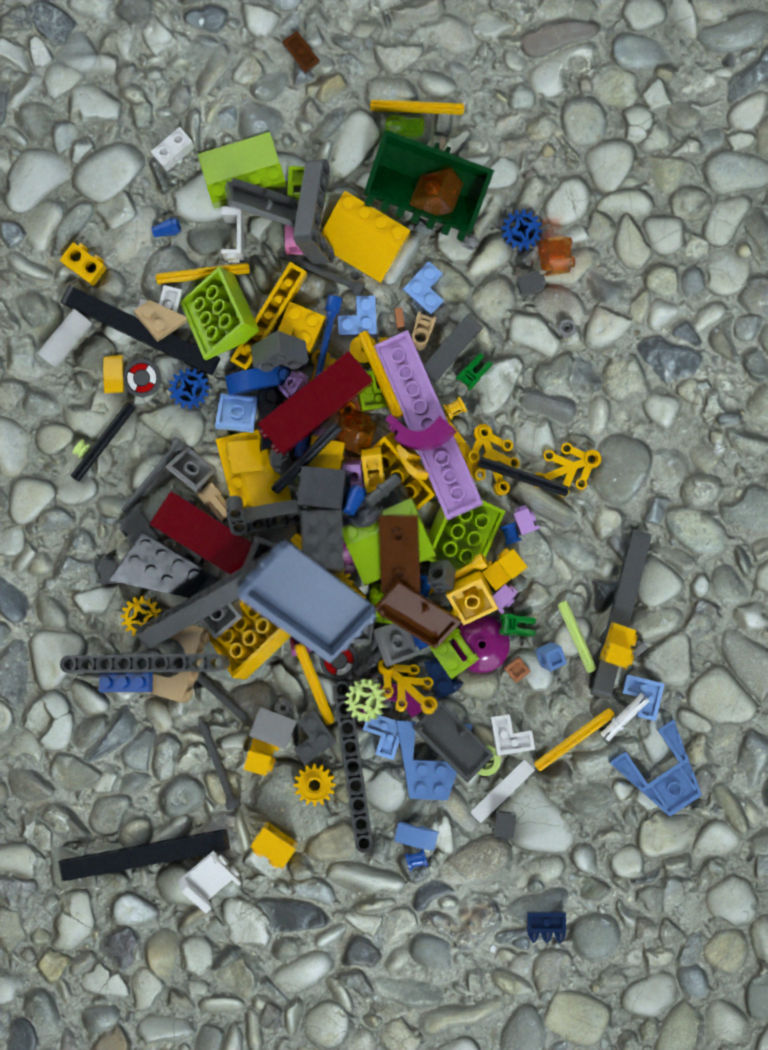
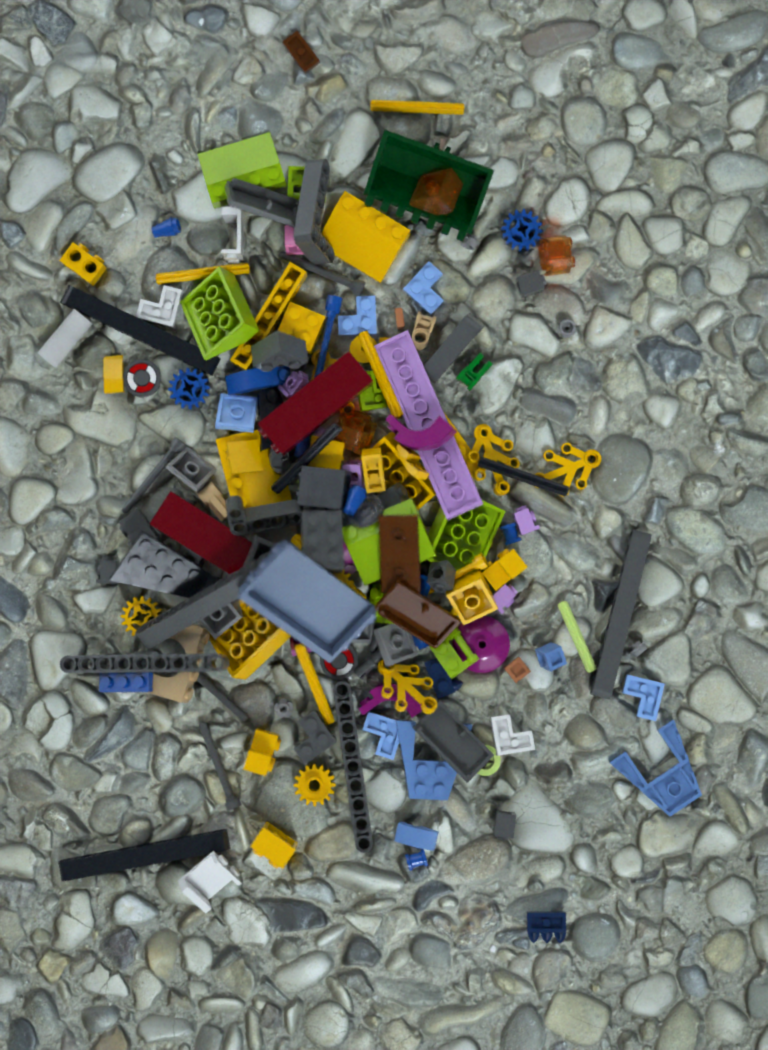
(81, 449): yellowish green bush -> none
(103, 441): black axle -> none
(159, 319): tan wing -> none
(172, 149): white brick -> none
(273, 728): light grey slope -> none
(360, 693): yellowish green gear -> none
(382, 490): dark grey pin -> none
(409, 127): clear neon green piece -> none
(454, 408): yellow bush -> none
(502, 791): white sticker -> none
(510, 628): green piece -> none
(574, 739): yellow axle -> none
(618, 645): yellow brick -> none
(618, 723): white pin -> none

